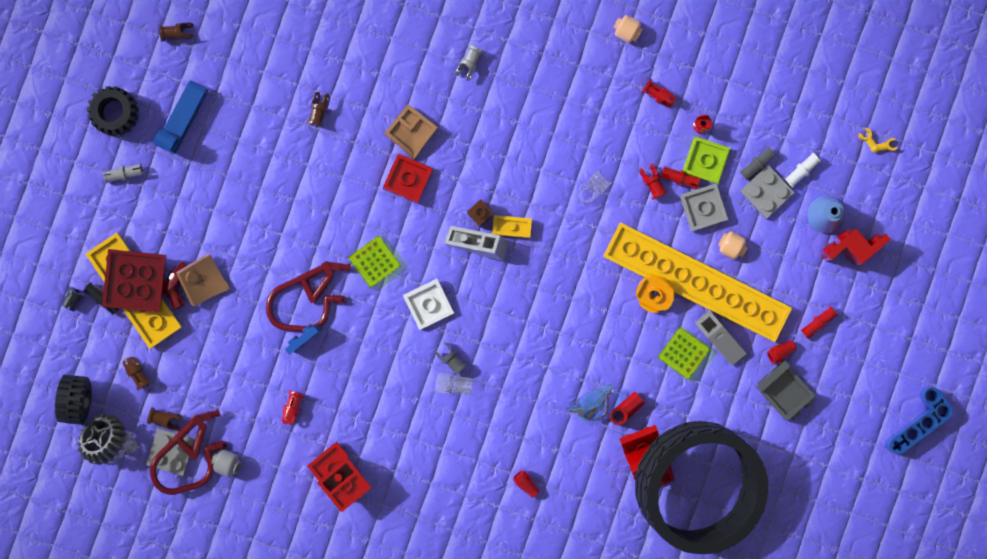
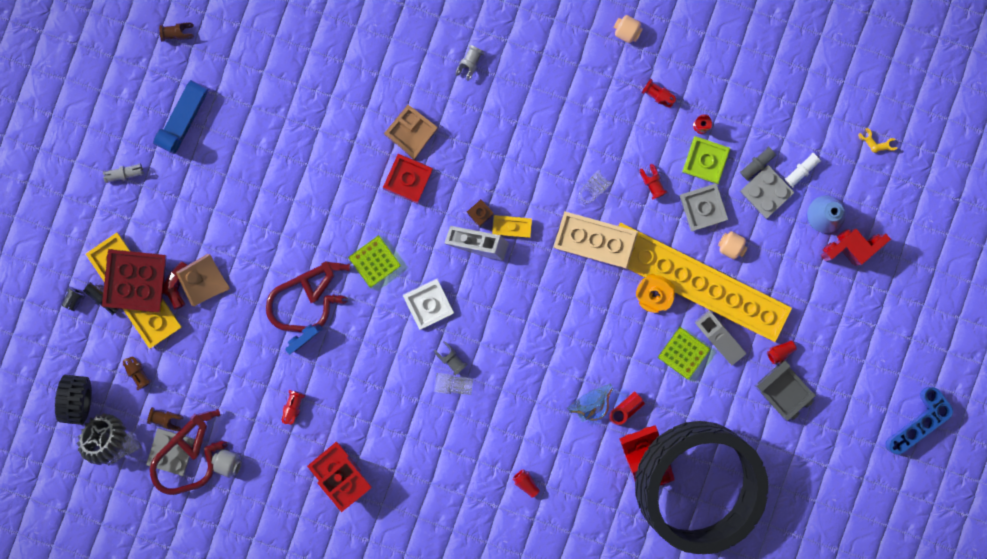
(97, 107): black tyre -> none
(318, 110): piece -> none
(595, 240): none -> tan plate
(680, 177): red pin -> none
(819, 322): red pin -> none

